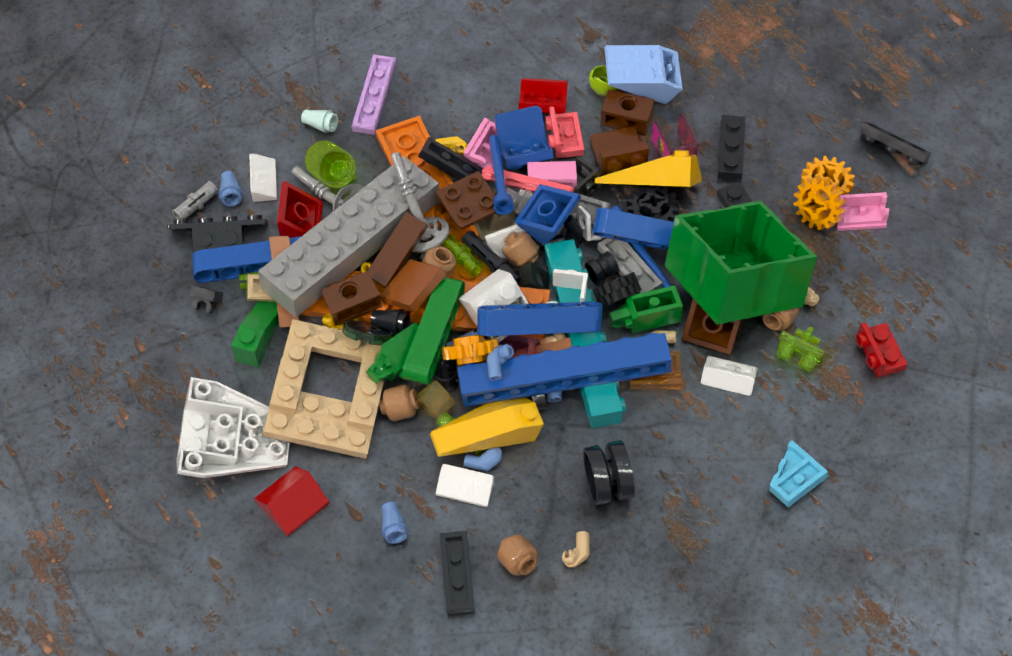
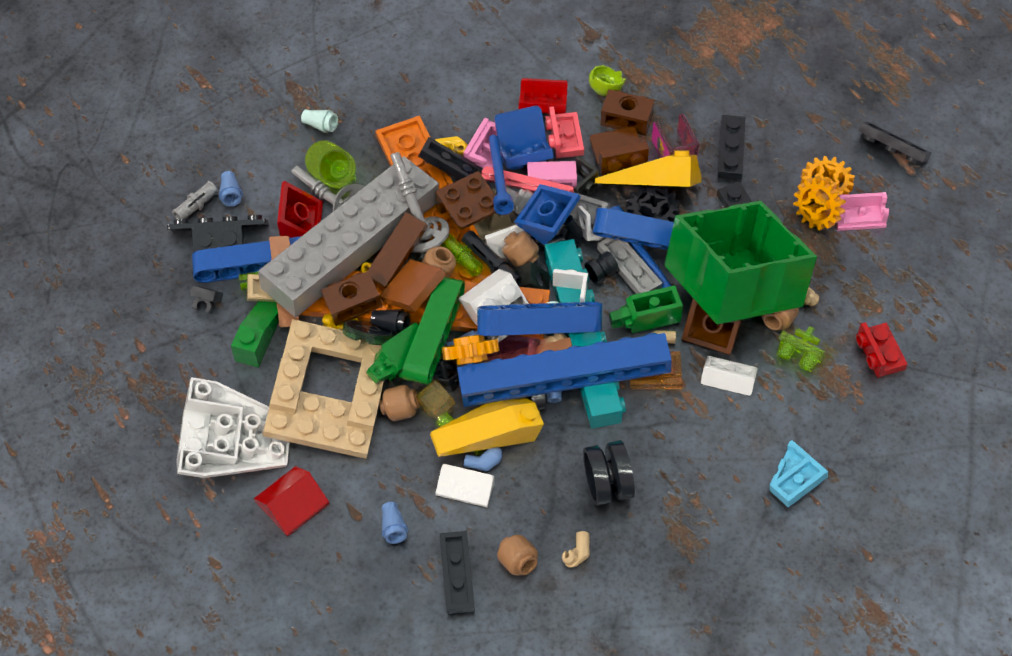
(263, 178): white slope -> none
(374, 94): lavender tile -> none
(496, 359): medium blue arm -> none
(617, 289): black tyre -> none
(644, 70): light blue slope -> none

